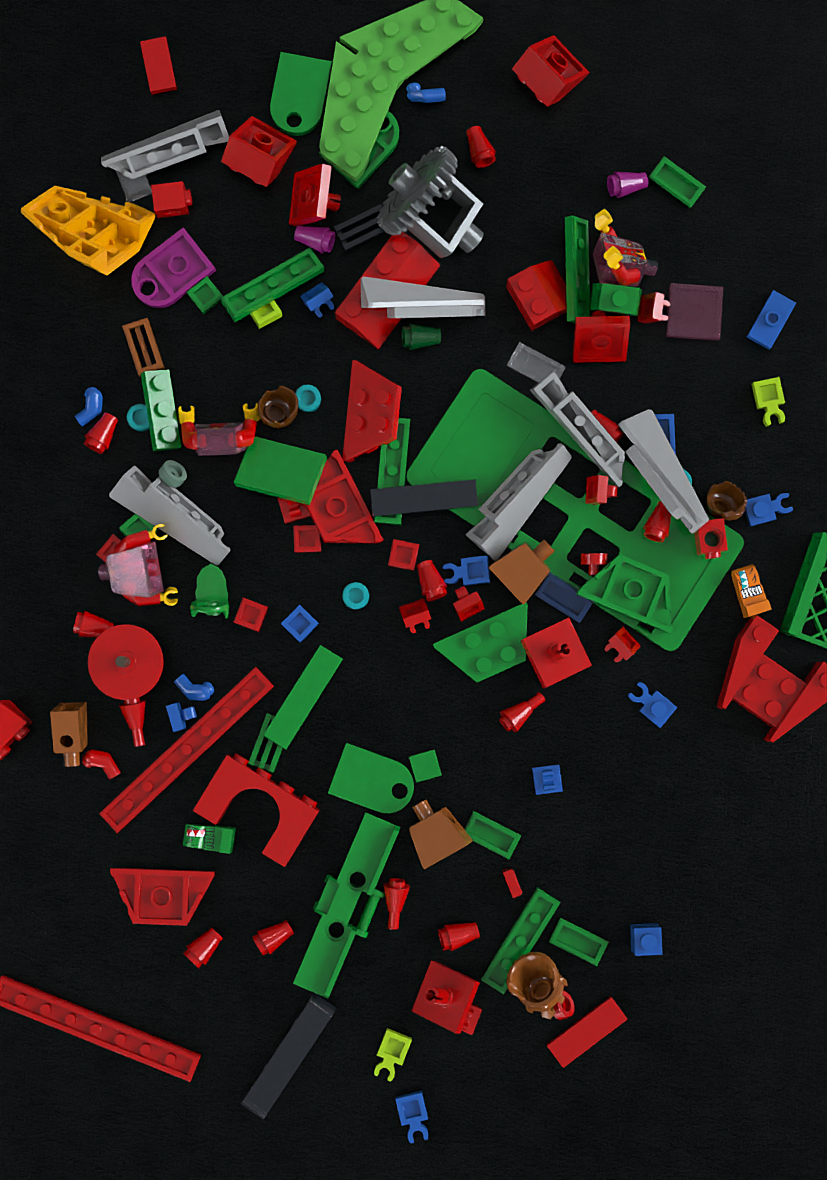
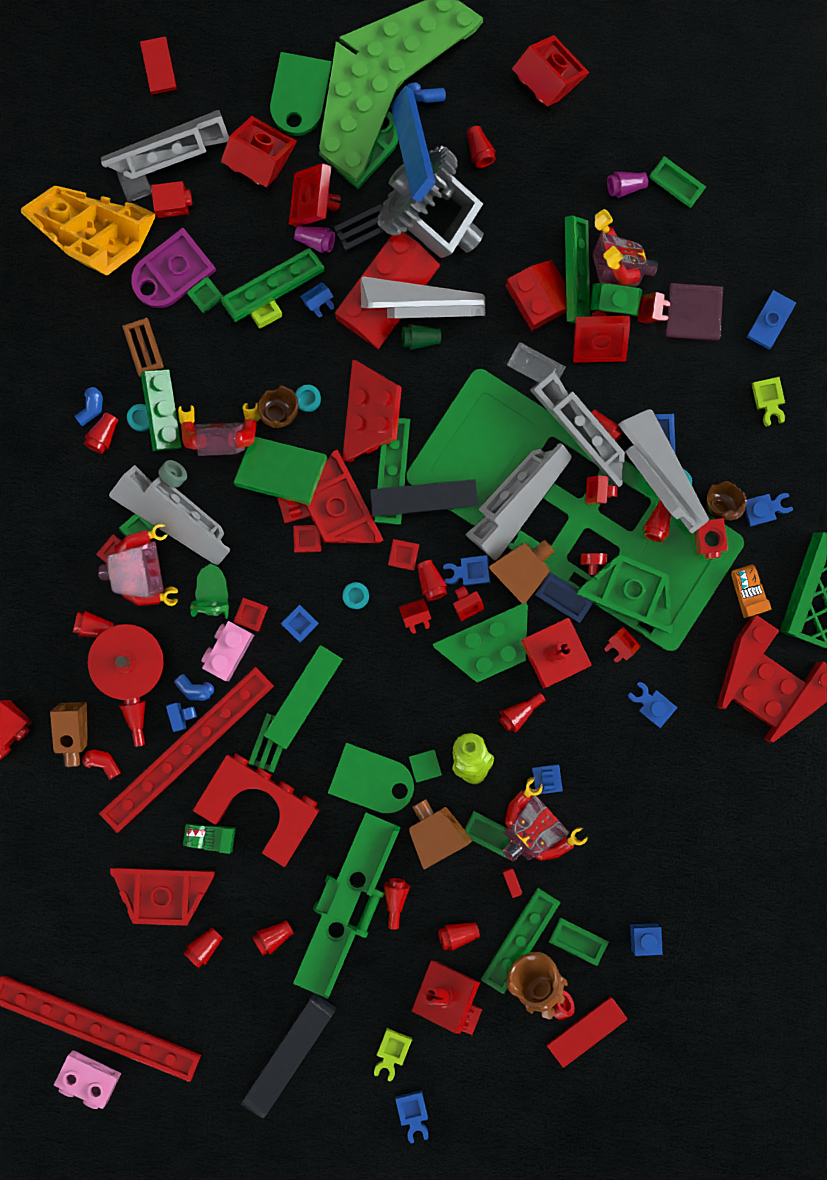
(87, 1080): none -> bright pink brick
(227, 651): none -> bright pink brick
(412, 144): none -> blue tile
(471, 758): none -> lime head
(535, 829): none -> torso

